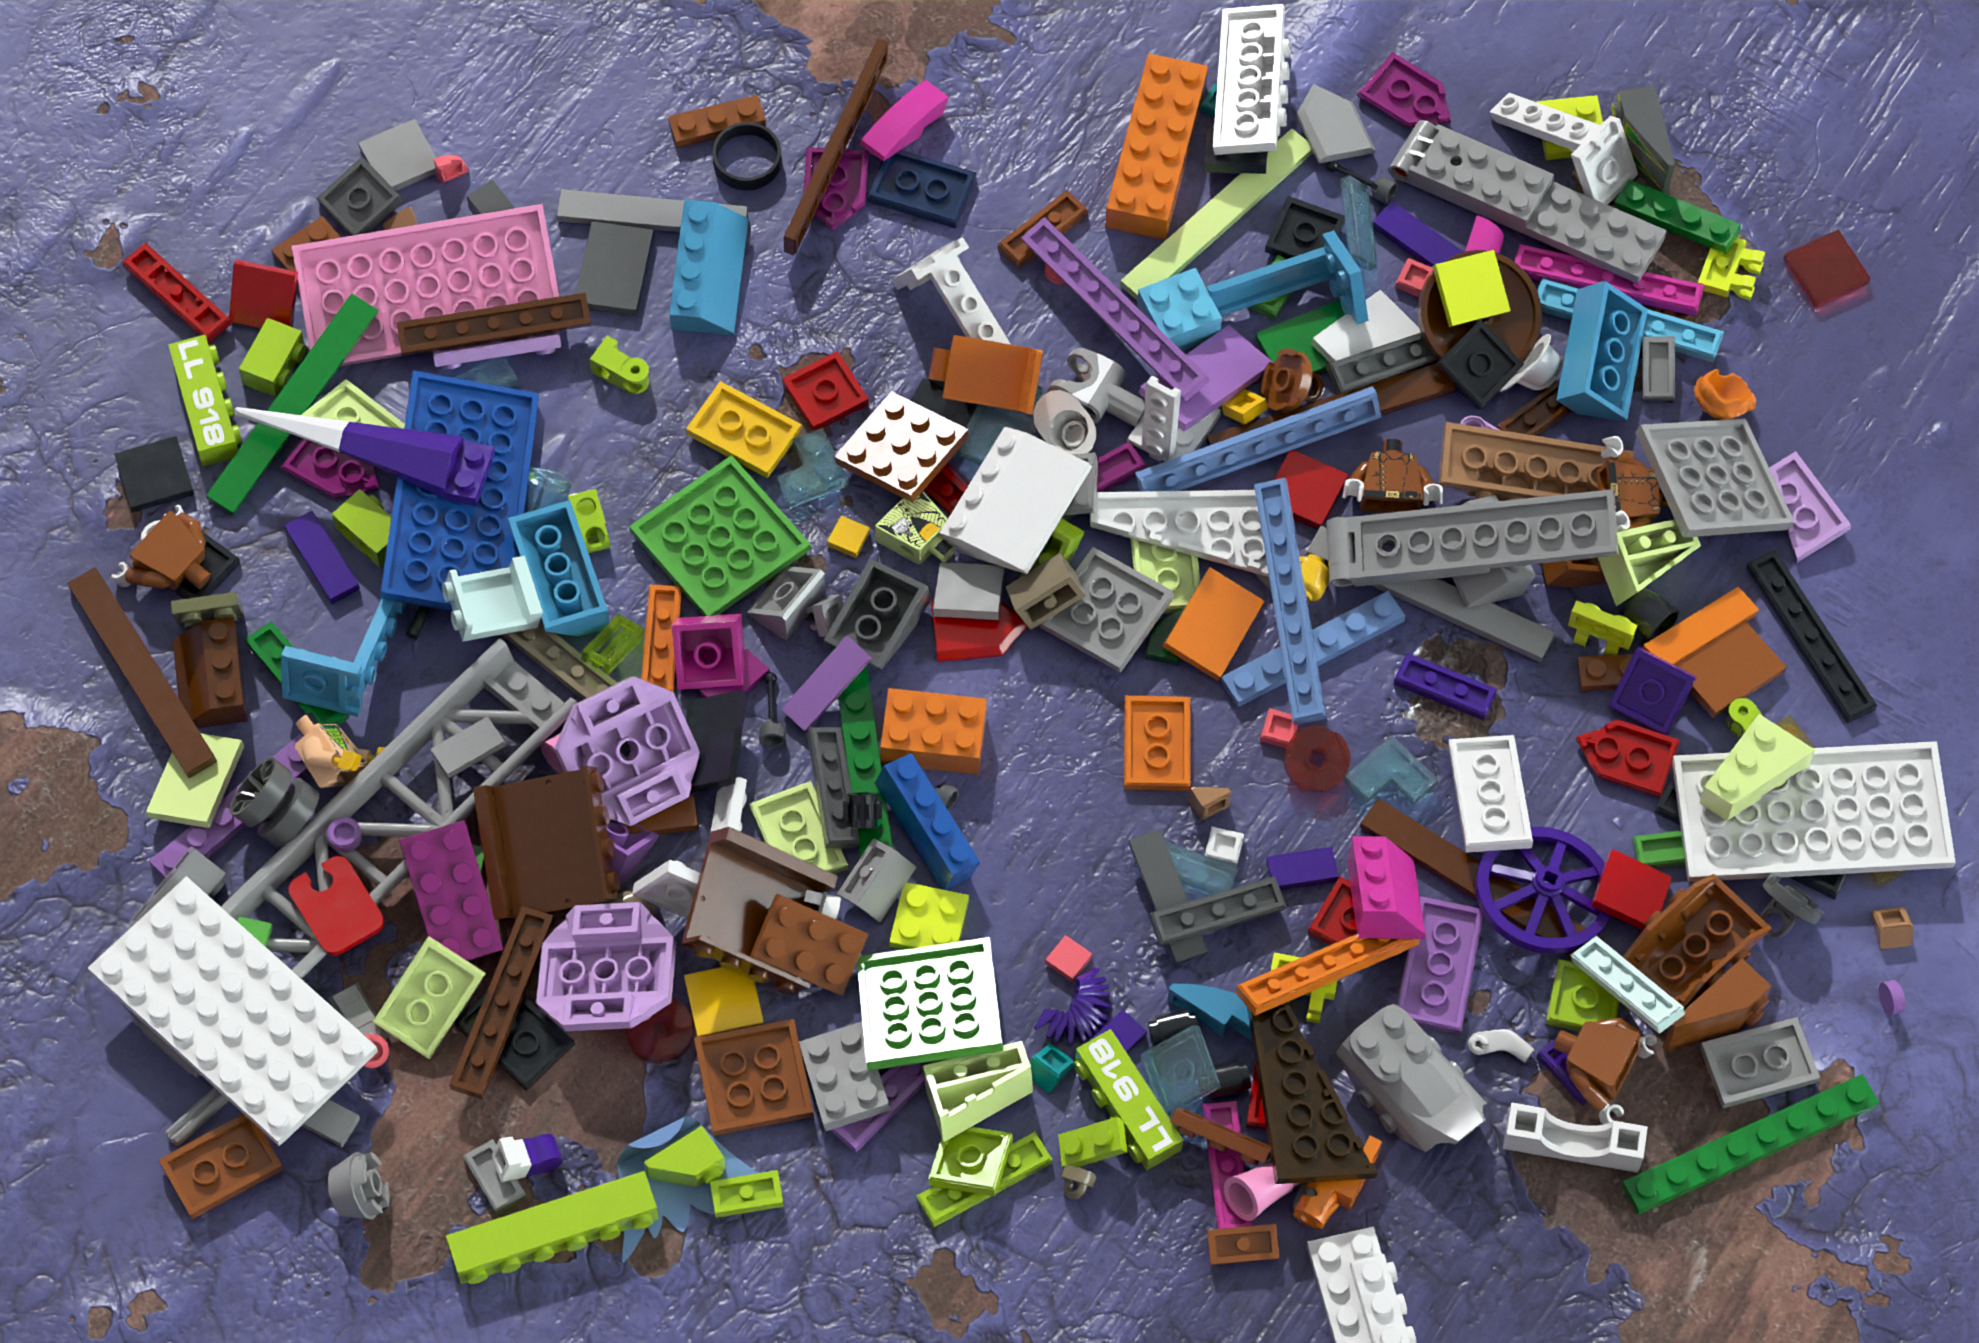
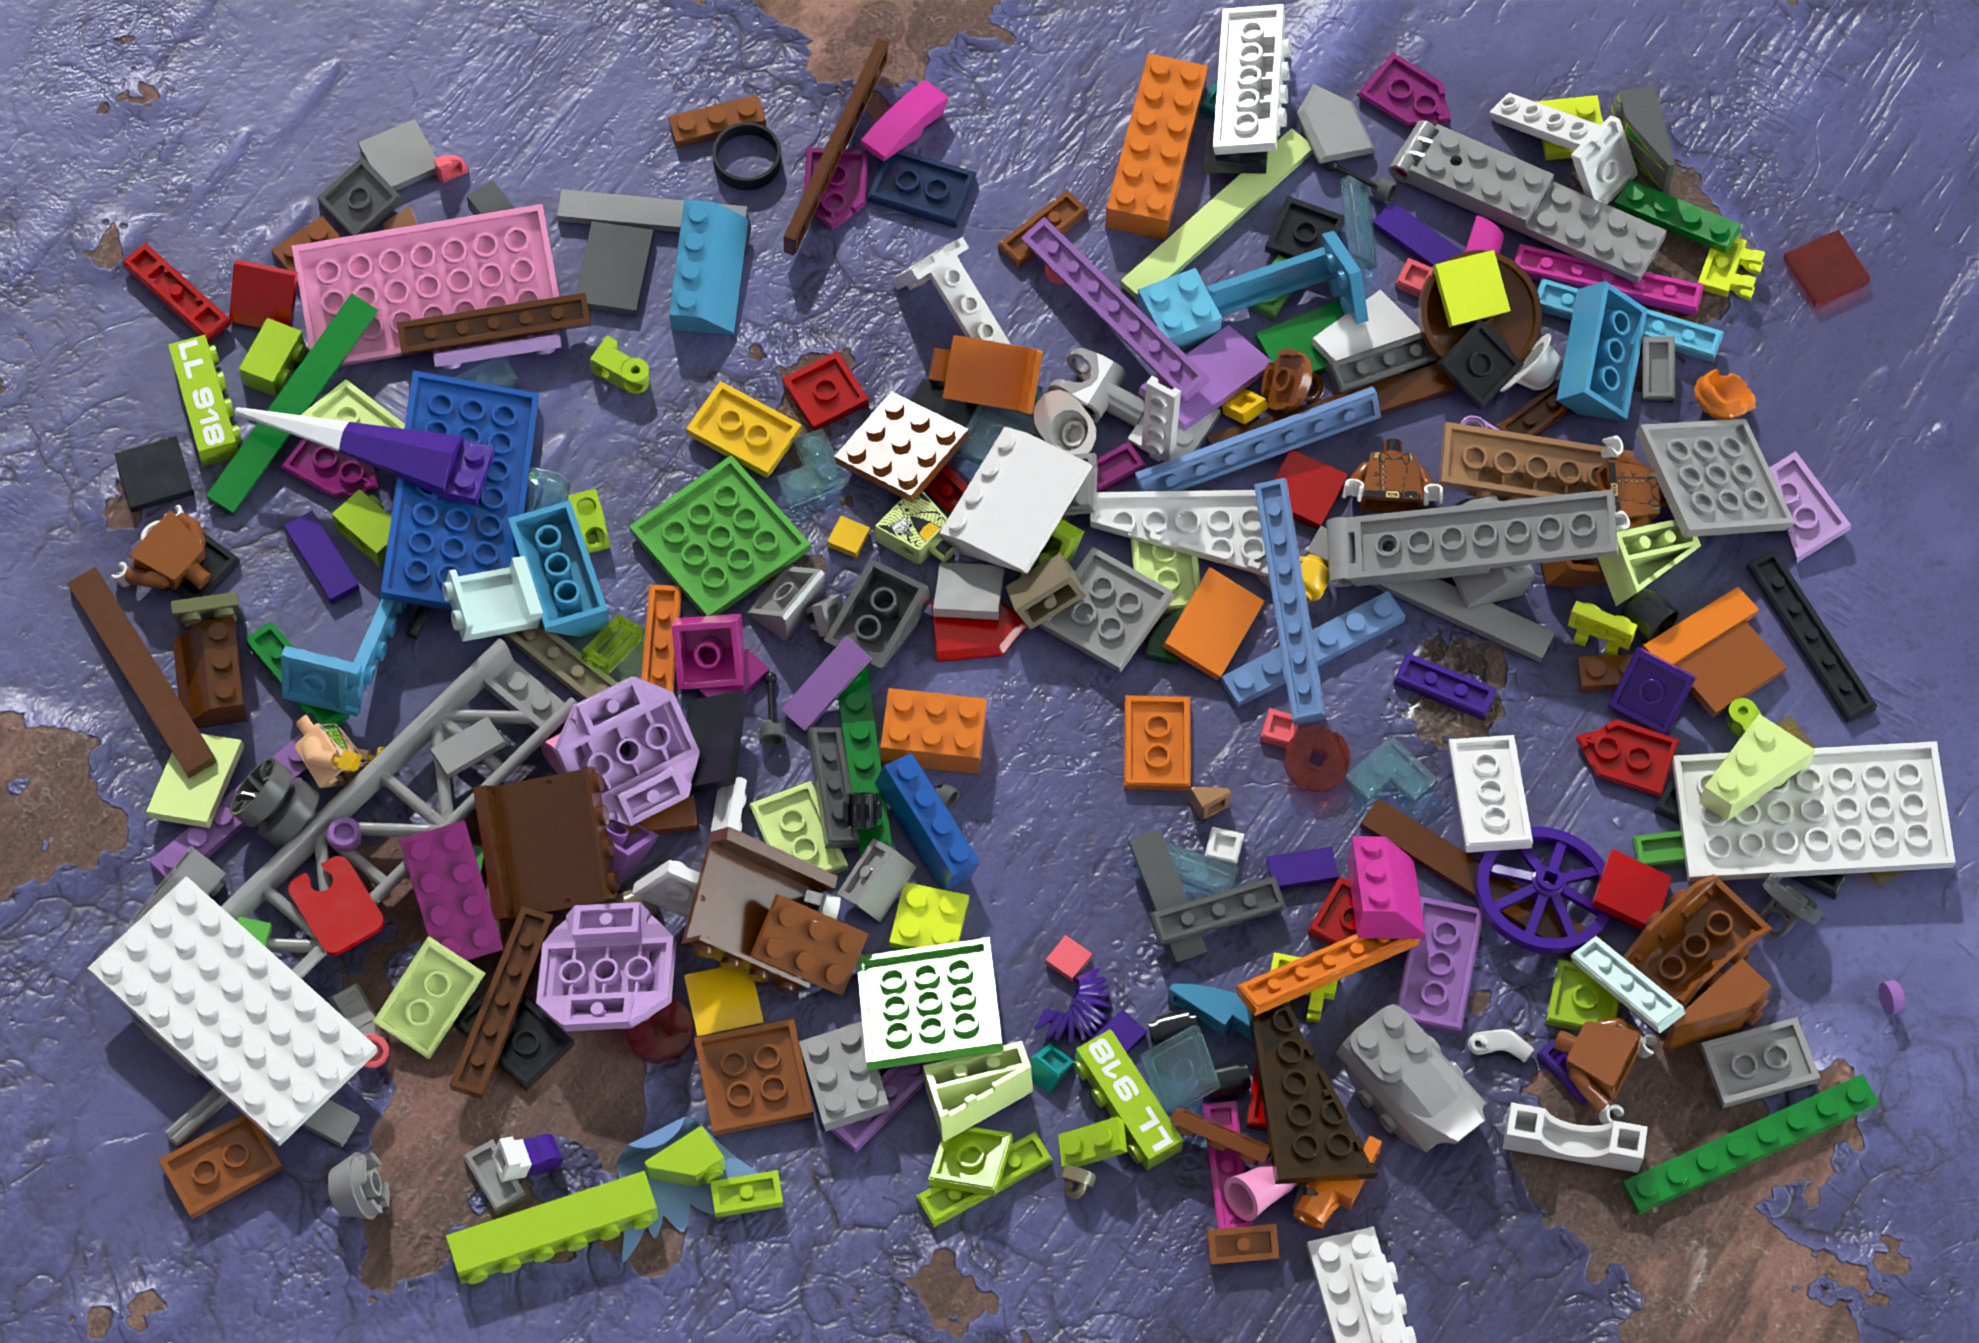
(1892, 927): medium nougat slope -> none

